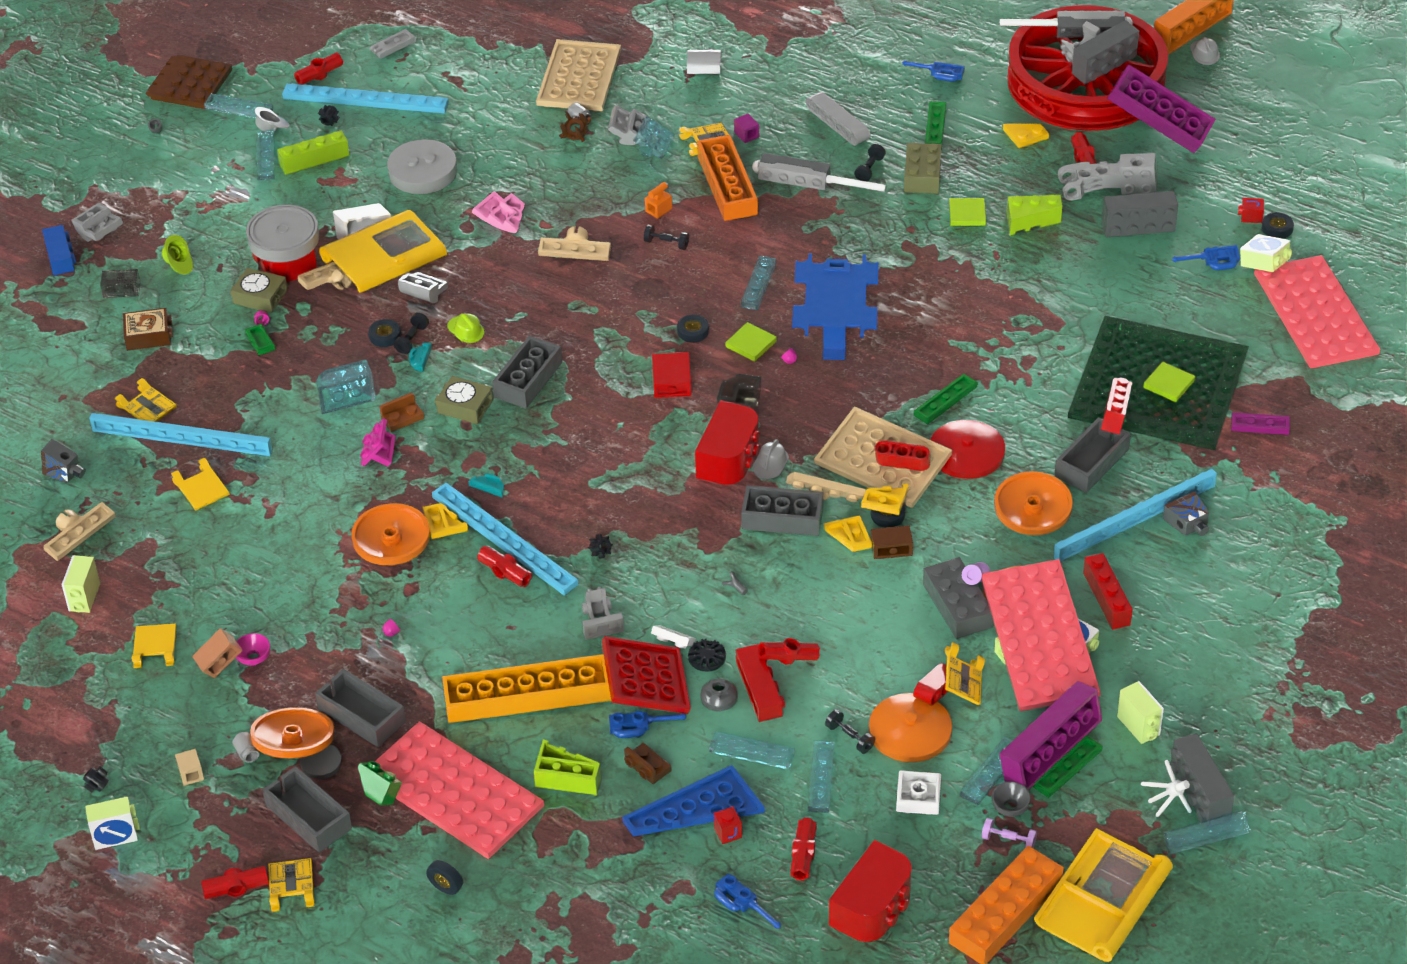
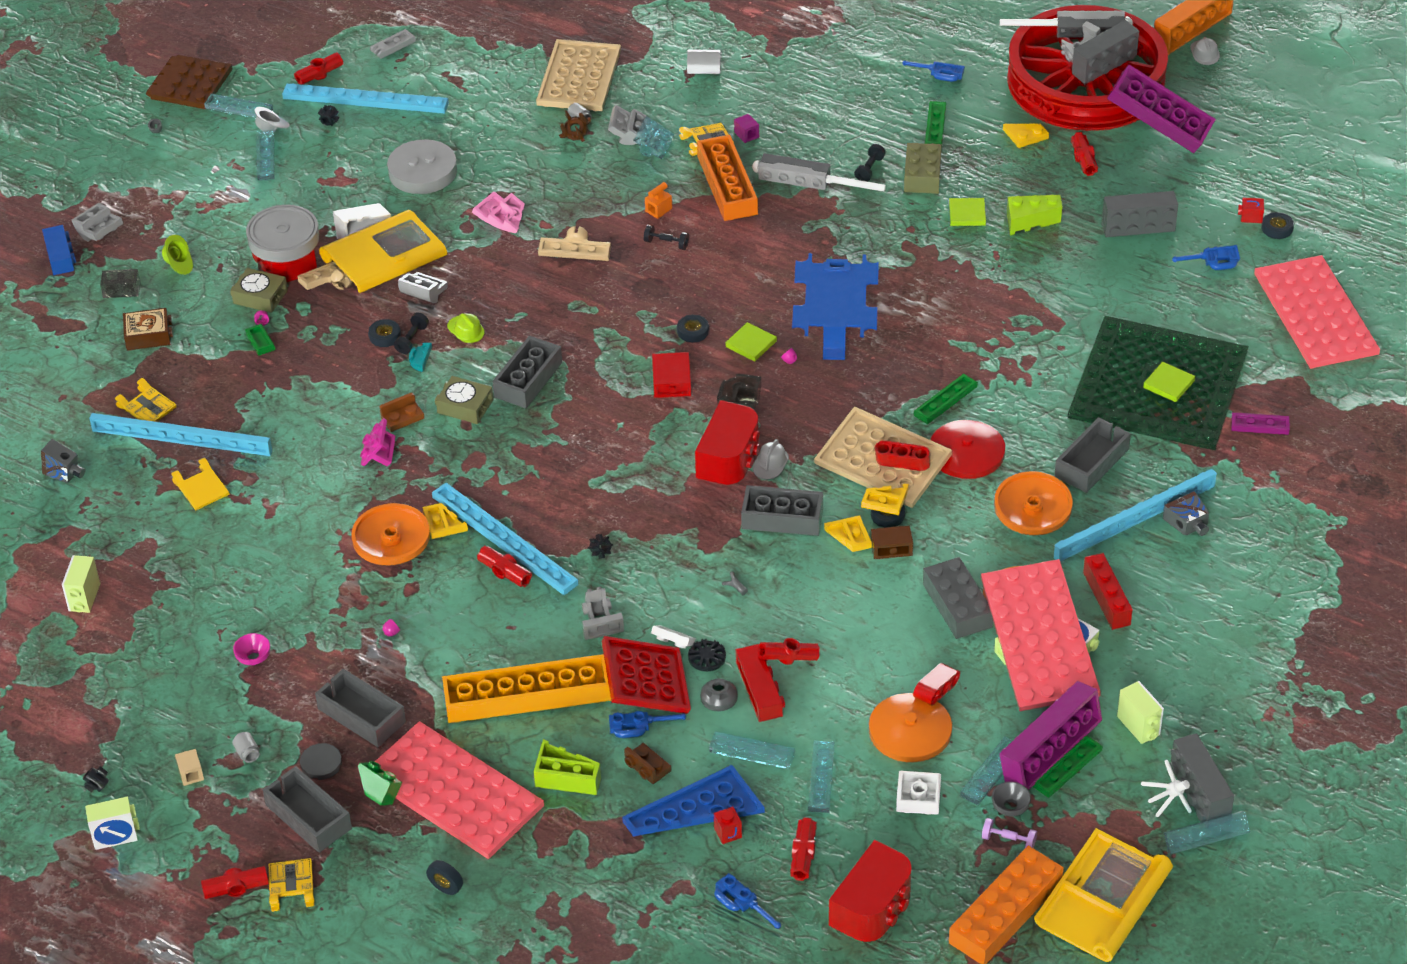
(77, 529): tan plate -> none
(154, 641): yellow flag -> none
(217, 653): nougat brick -> none
(292, 732): orange dish -> none
(313, 152): lime brick -> none
(345, 386): clear light blue brick -> none
(488, 483): teal tile -> none
(758, 282): clear light blue plate -> none
(828, 487): tan plate -> none
(835, 719): black wheel -> none
(838, 118): light grey beam -> none
(962, 677): yellow flag -> none
(973, 573): lavender wheel -> none
(1116, 405): brick -> none
(1132, 174): light grey brick -> none
(1265, 253): piece -> none

